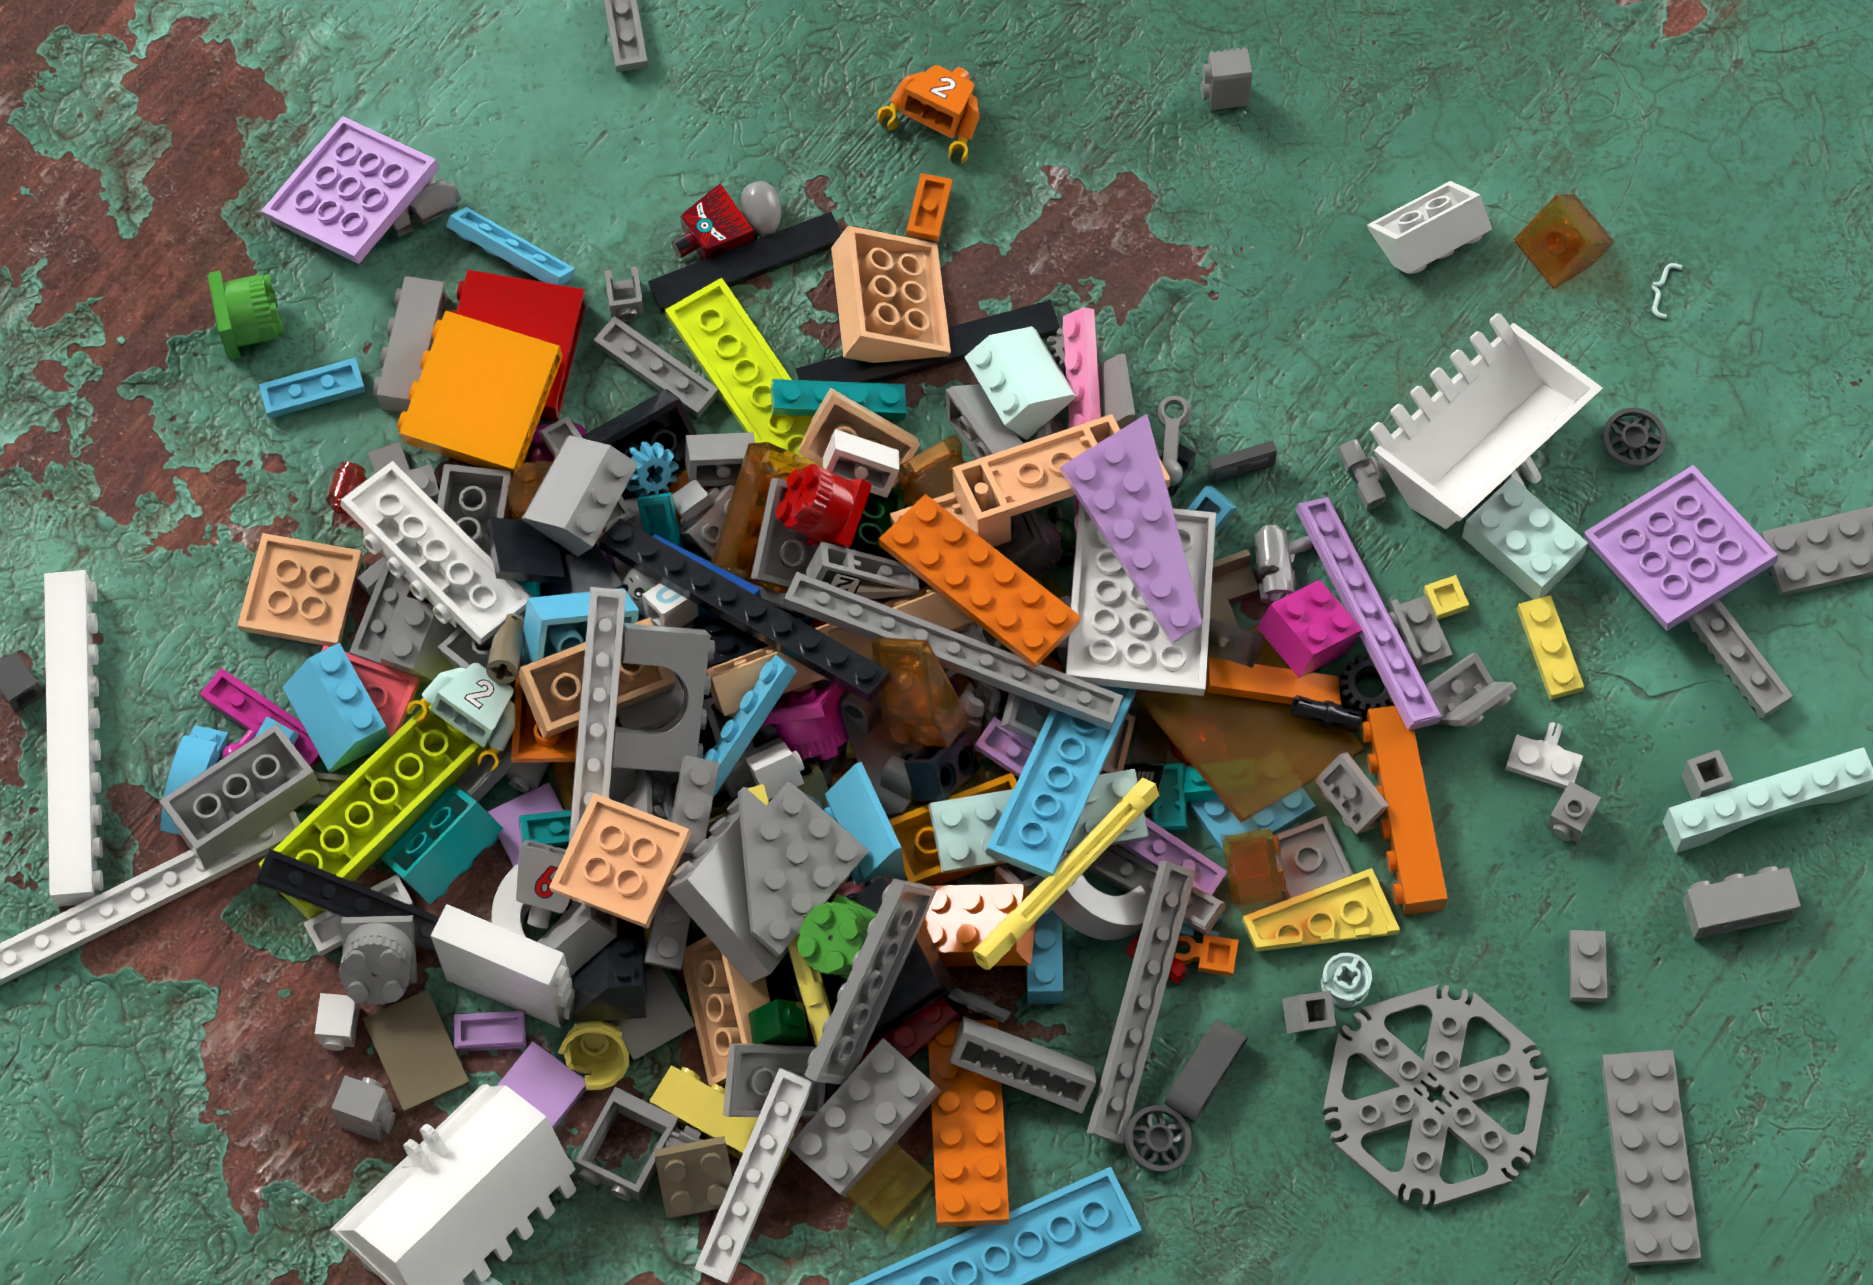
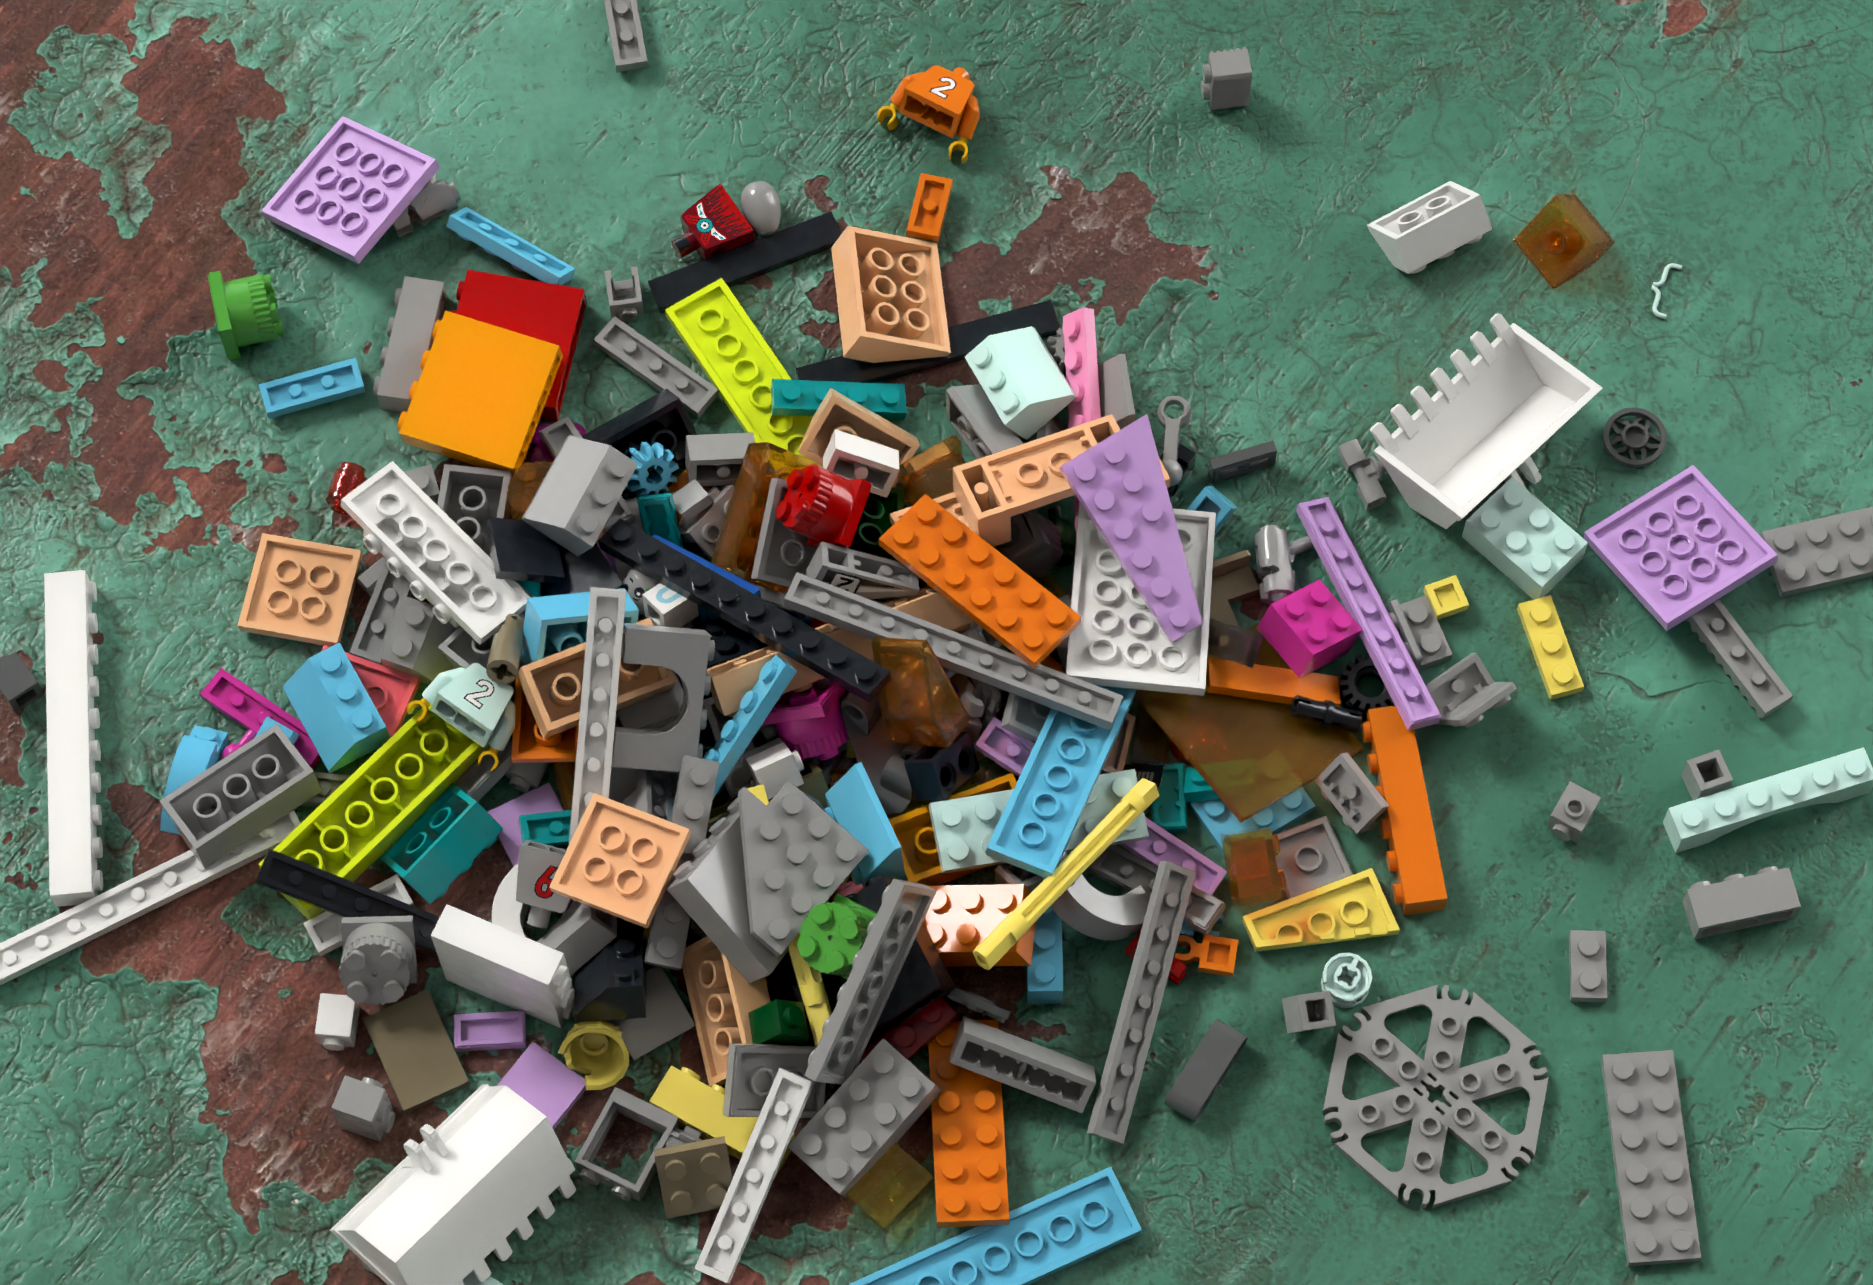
(383, 456): light grey tile -> none
(1158, 1139): dark grey wheel -> none
(1544, 759): white plate -> none

